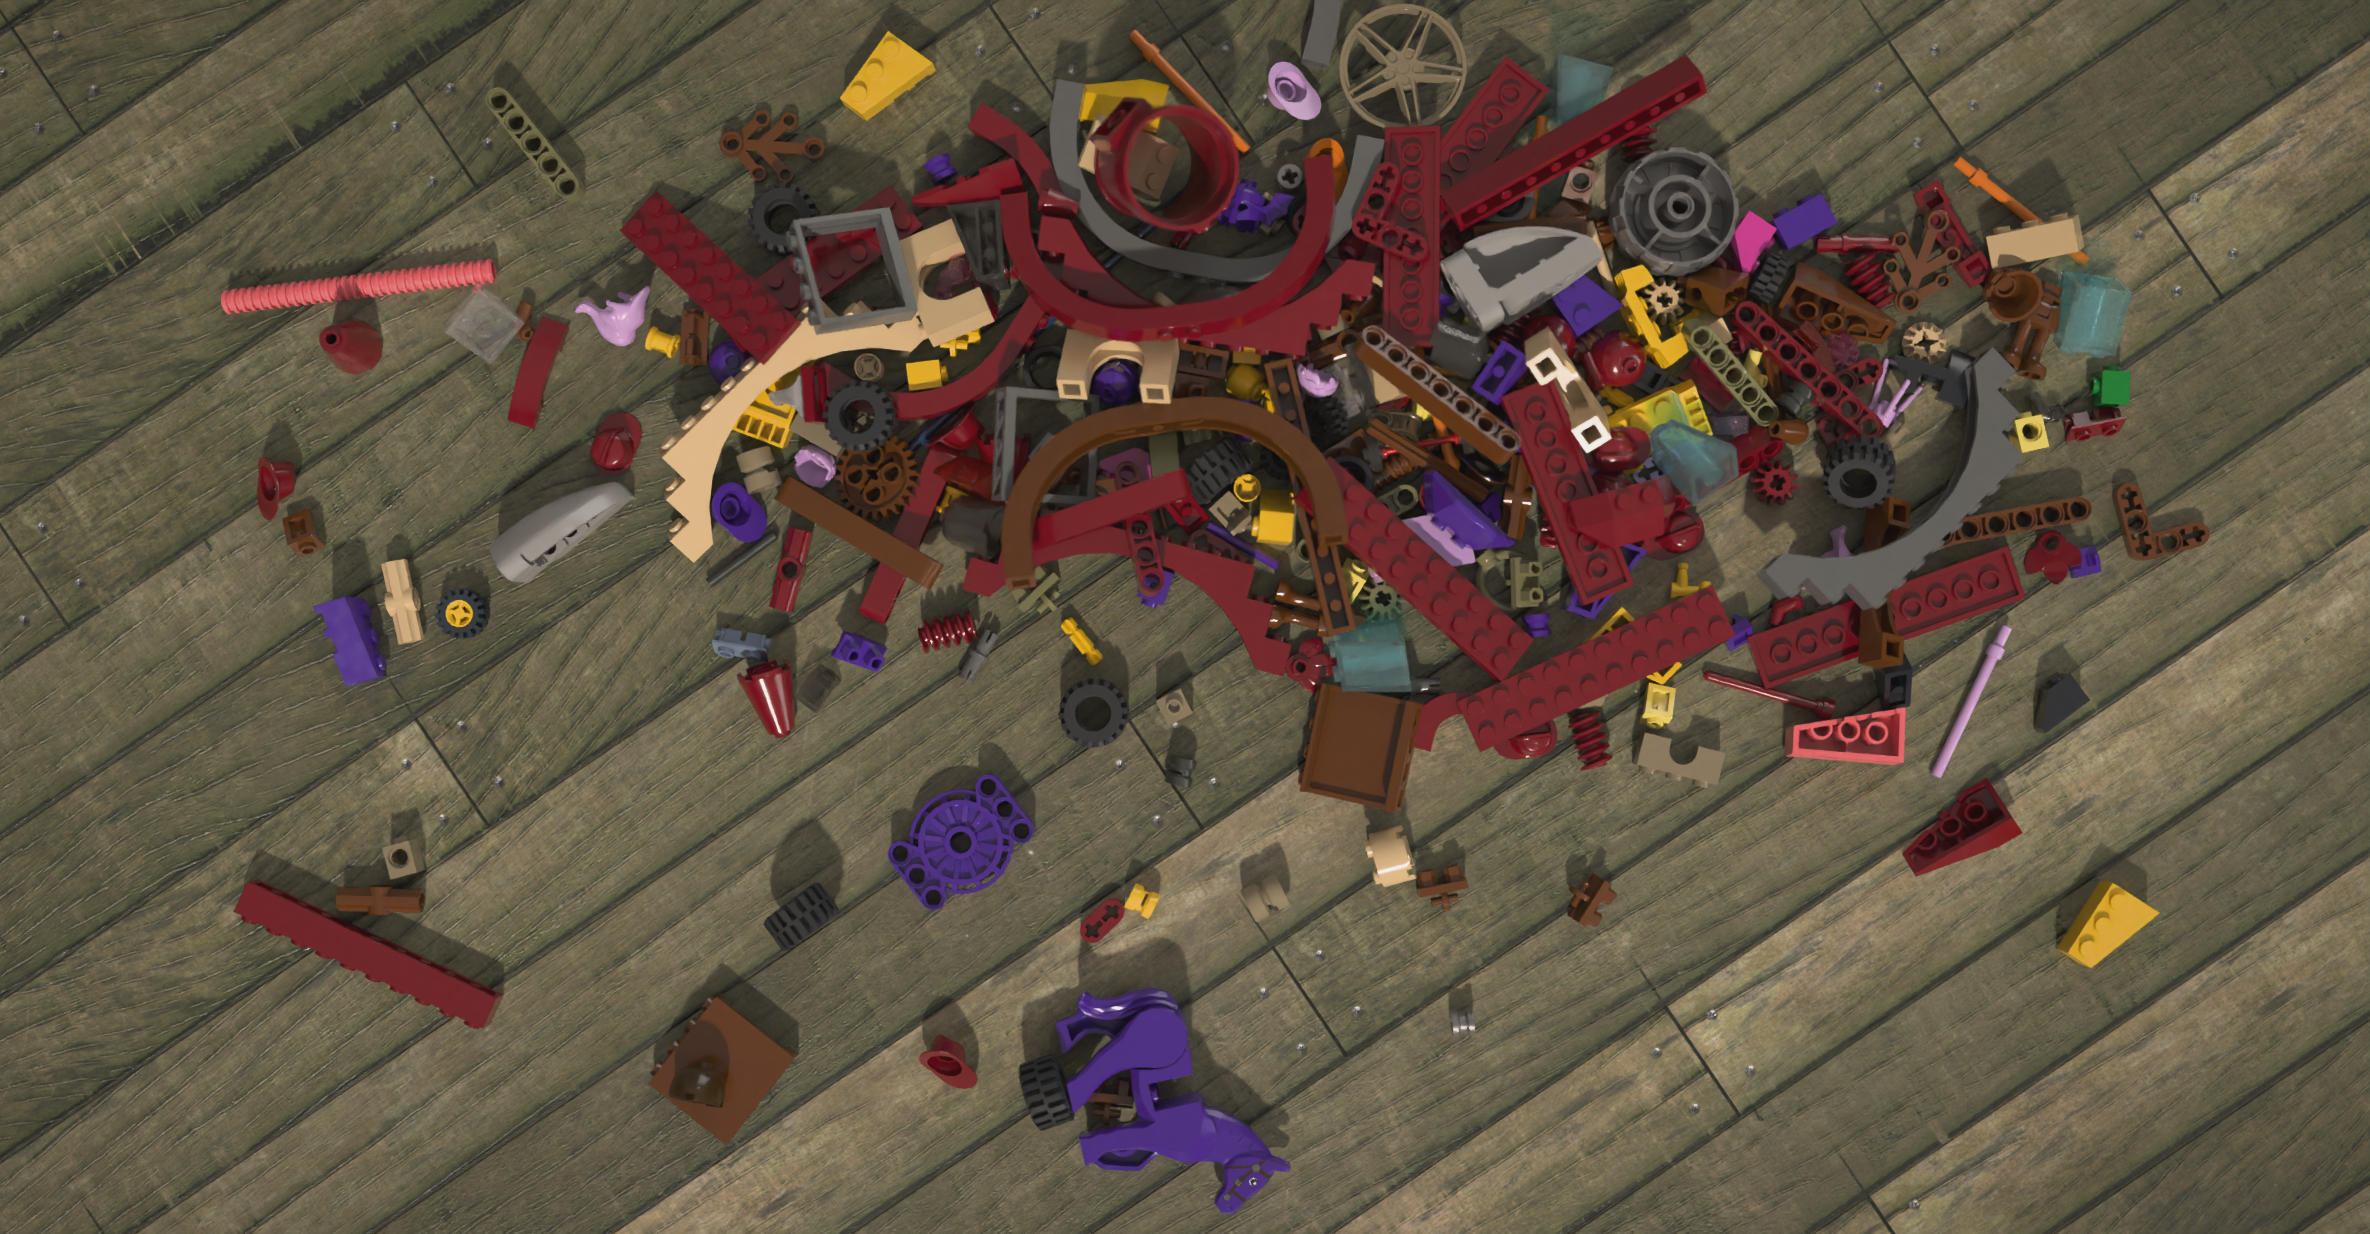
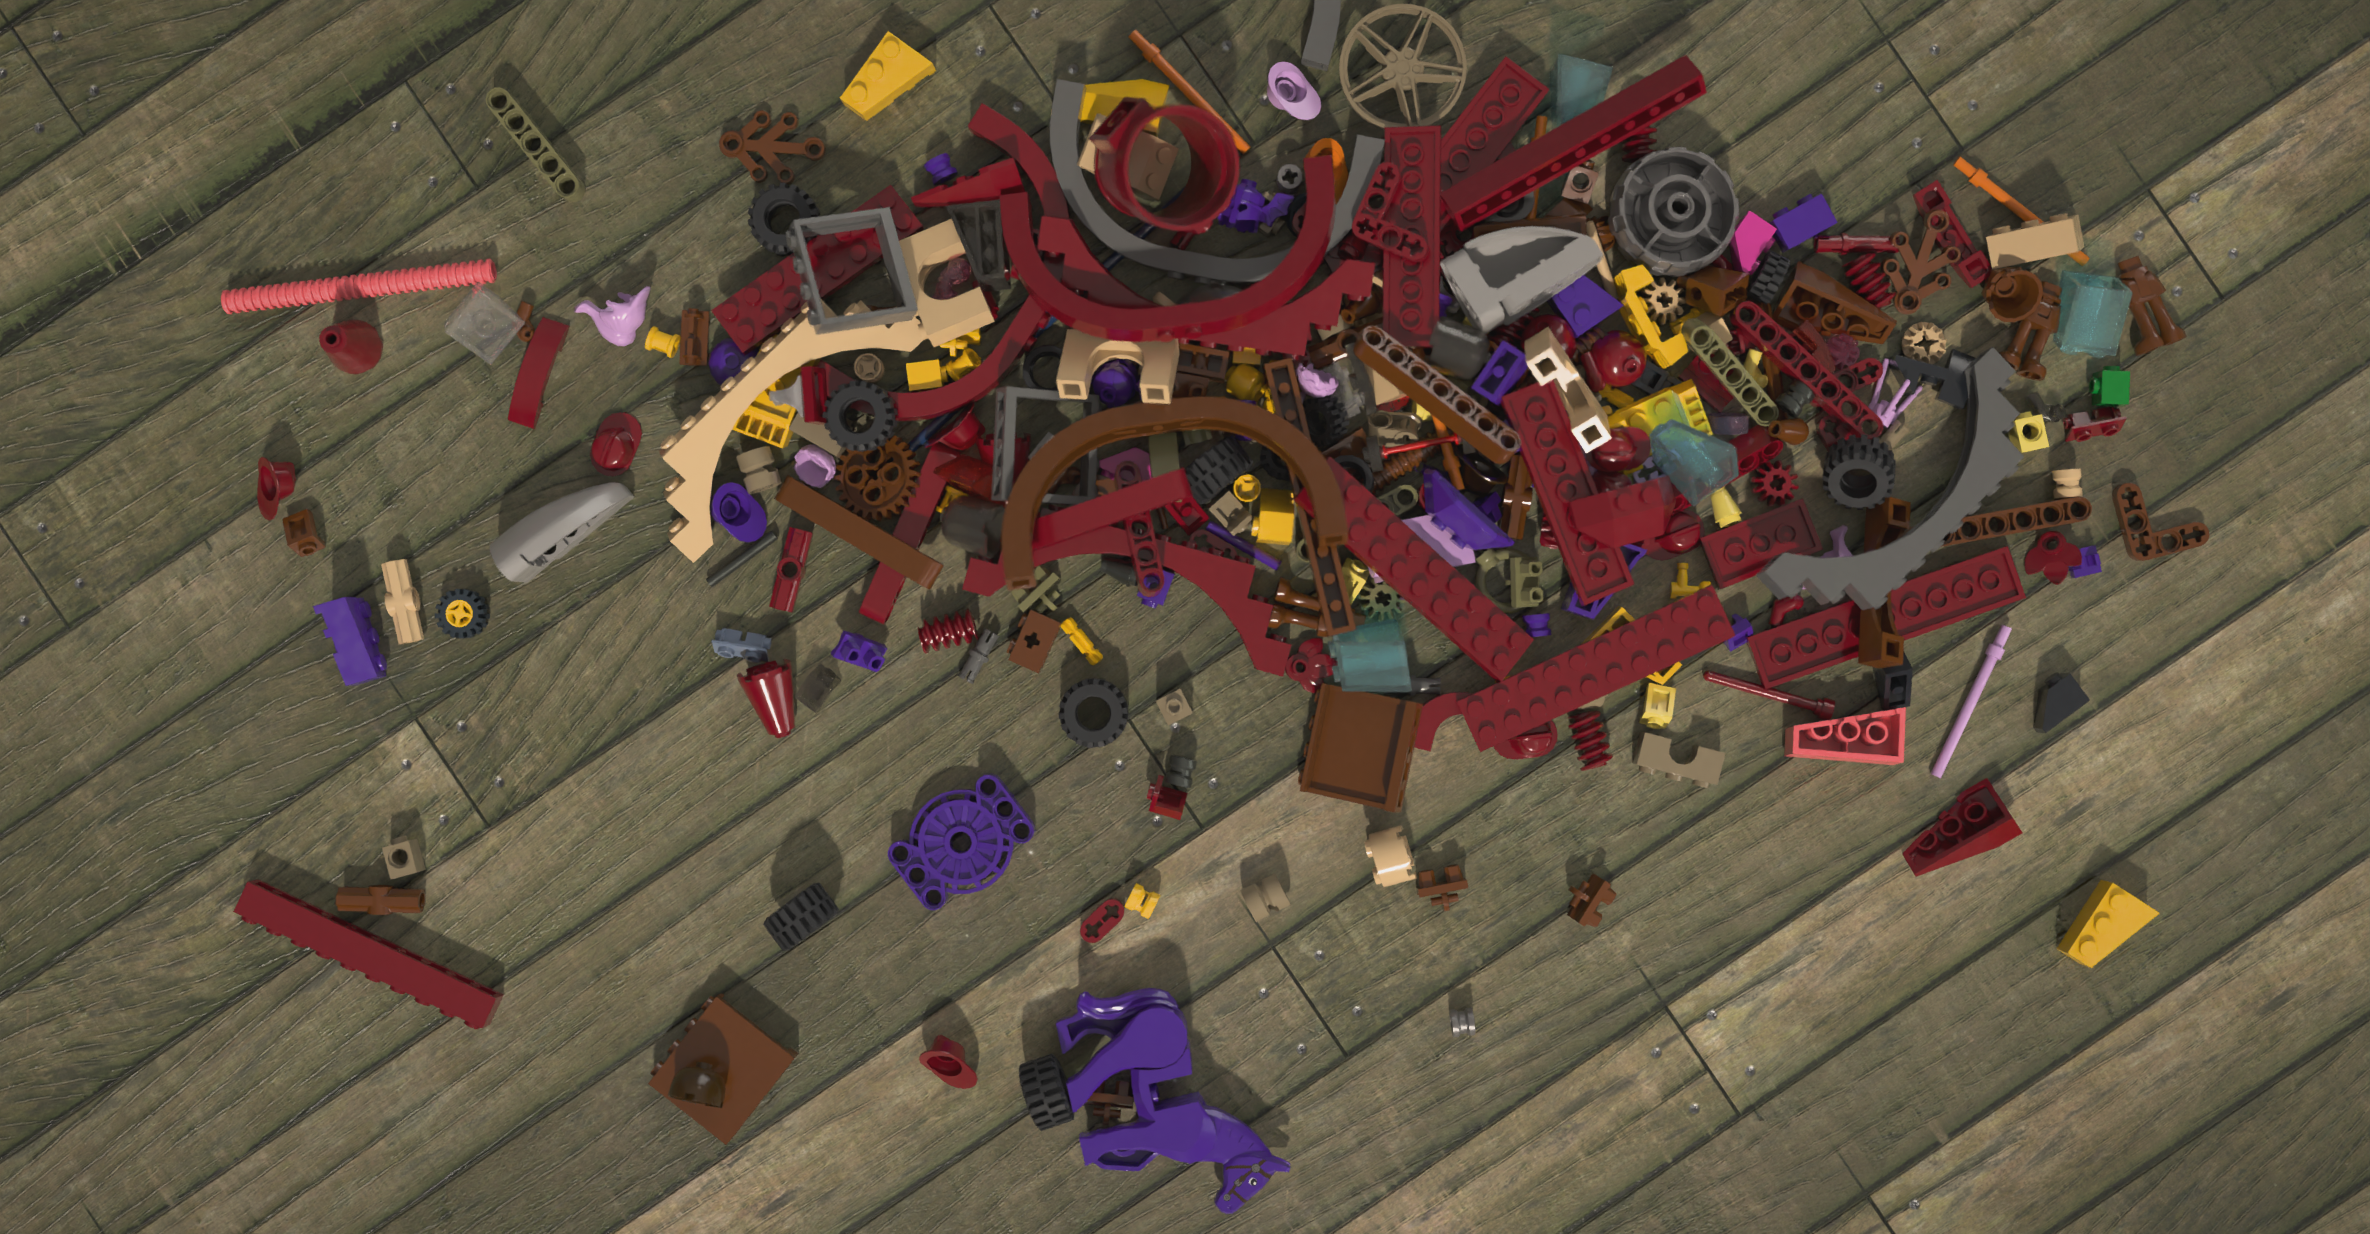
(710, 277): dark red plate -> none
(963, 365): none -> yellow bush
(1033, 657): none -> reddish brown brick
(1056, 203): dark red cone -> none
(1120, 570): none -> pearl dark grey cone
(1166, 800): none -> dark red bracket
(1427, 460): reddish brown axle -> none
(1724, 508): none -> light yellow cone
(1749, 545): none -> dark red plate
(2067, 483): none -> tan wheel
(2148, 288): none -> reddish brown piece

